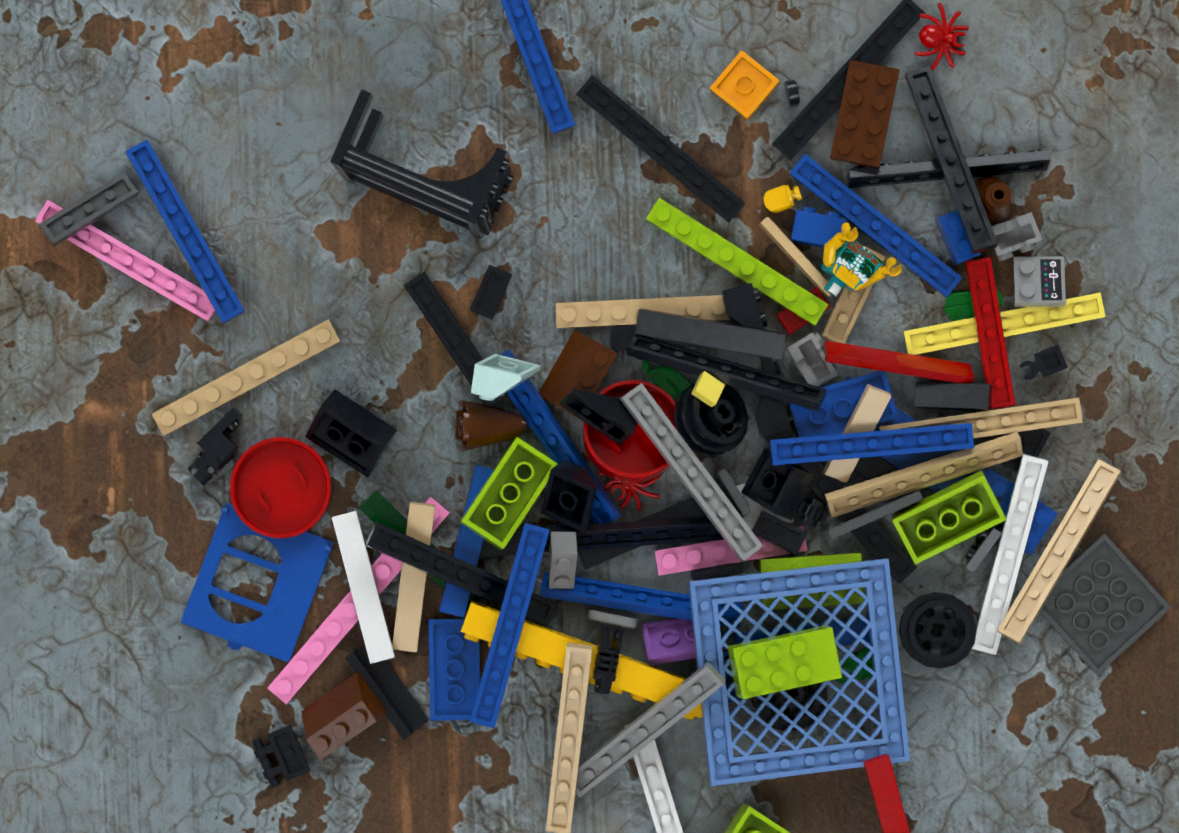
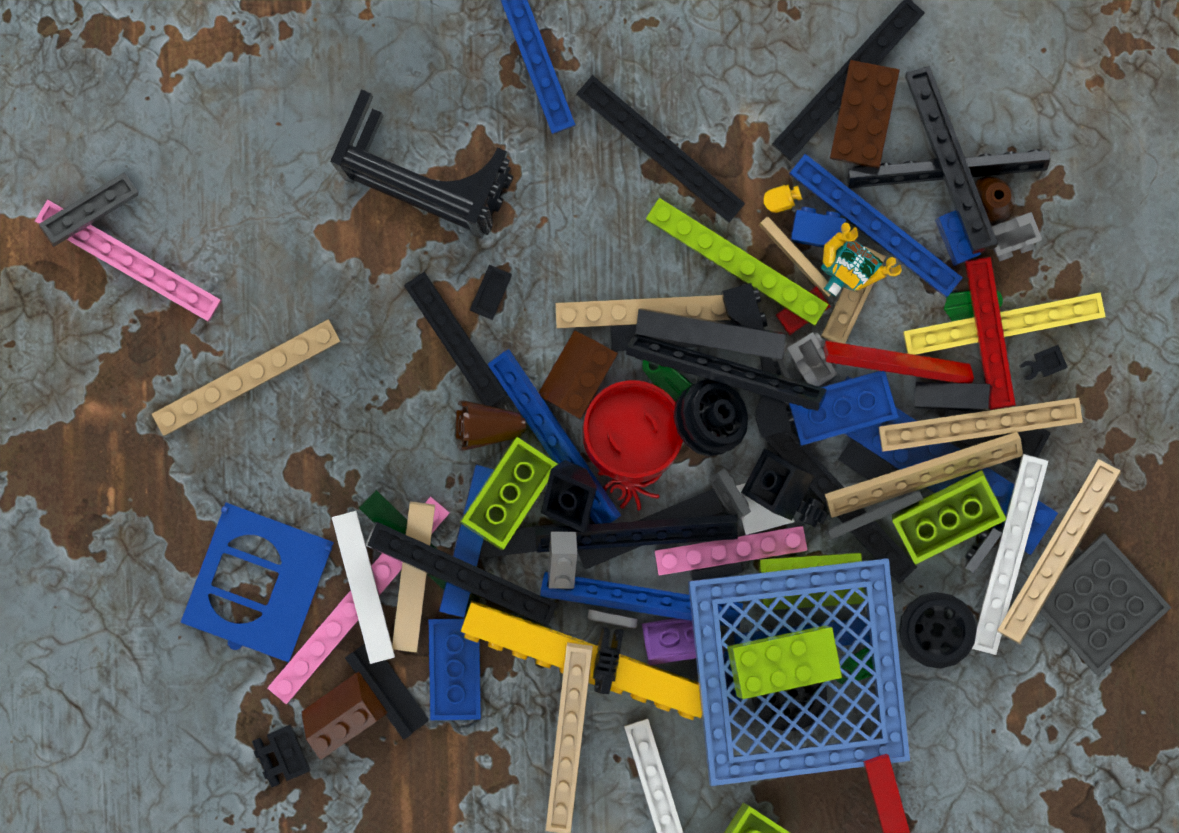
(185, 231): blue plate -> none
(218, 450): black plate -> none
(281, 488): red piece -> none
(350, 433): black slope -> none
(499, 375): light aqua slope -> none
(509, 625): blue plate -> none
(602, 413): black slope -> none
(648, 727): light grey plate -> none
(691, 472): light grey plate -> none
(708, 389): light yellow tile -> none
(744, 85): light orange plate -> none
(779, 533): black tile -> none
(792, 93): black tile -> none
(863, 419): tan tile -> none
(871, 444): blue plate -> none
(941, 37): red animal -> none
(1039, 281): light grey plate -> none

